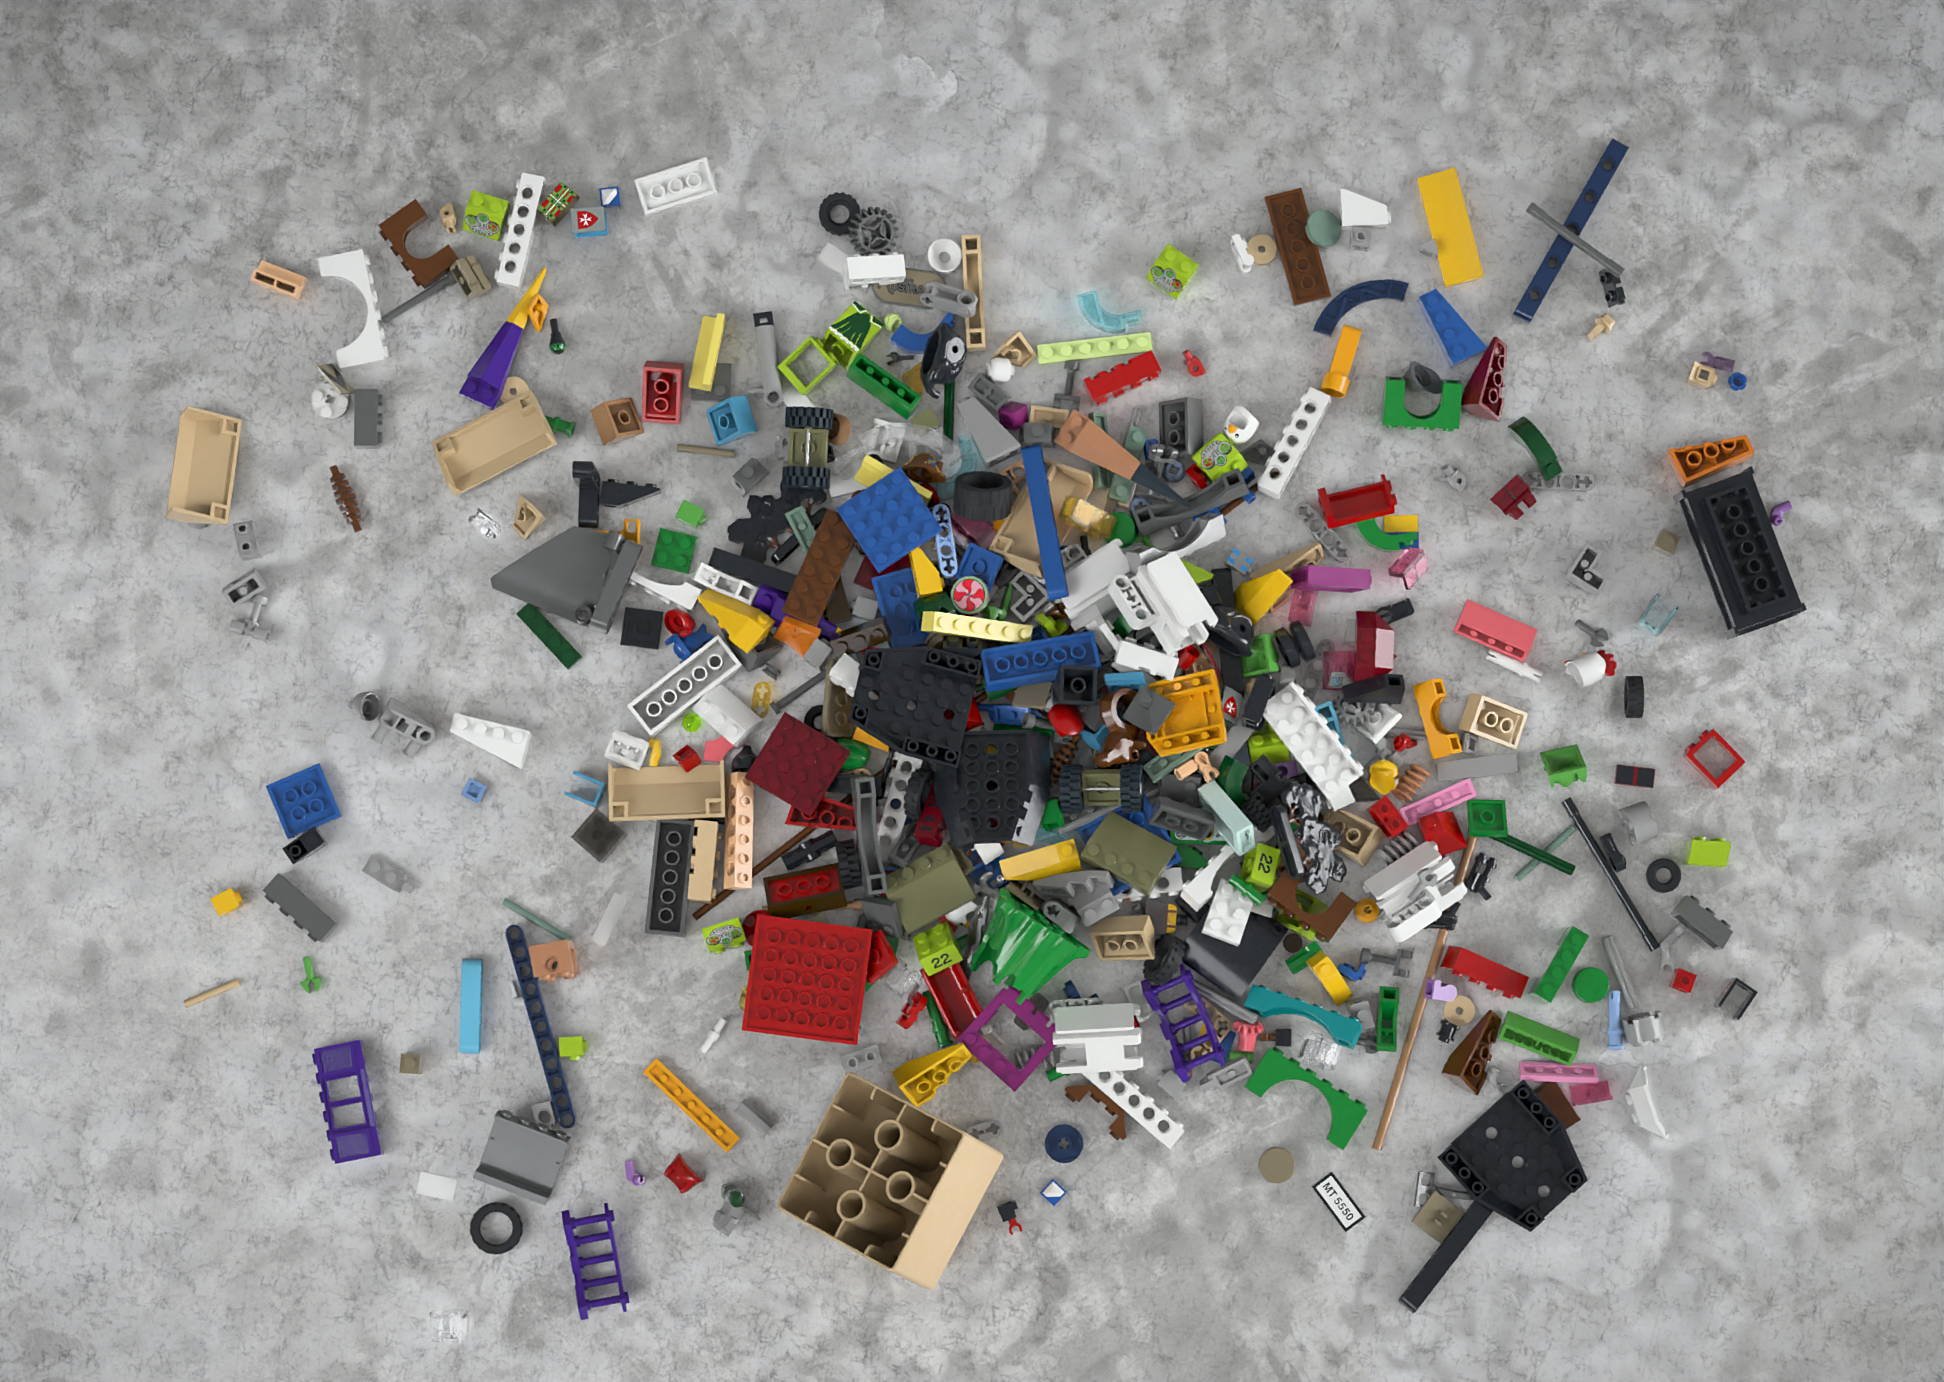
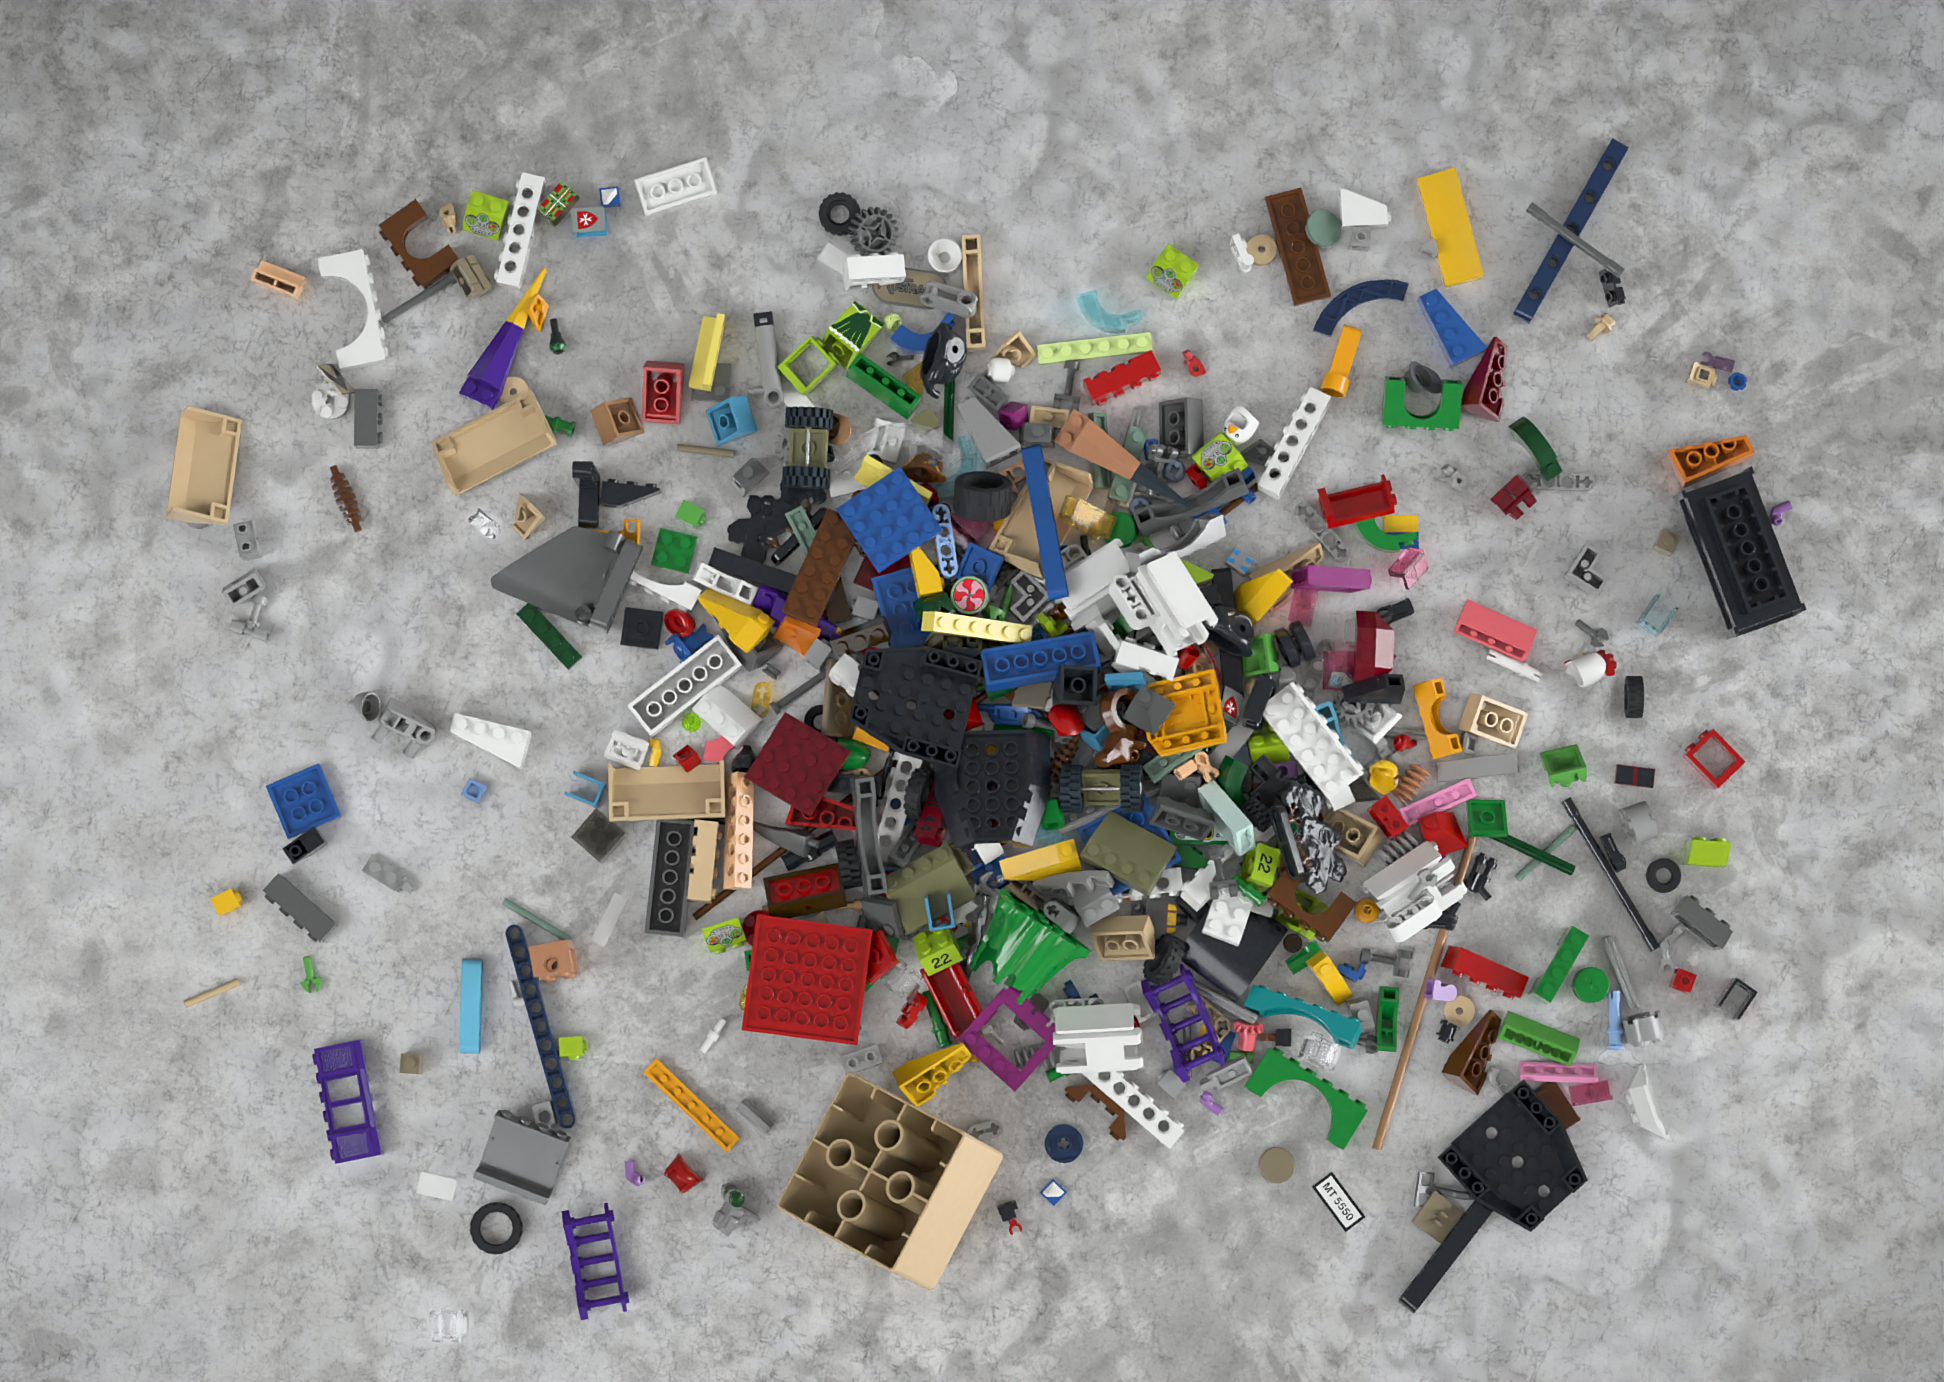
(793, 840): none -> dark grey piece
(939, 926): none -> dark azure piece
(1206, 1100): none -> medium lavender arm
(1216, 855): none -> dark grey bar

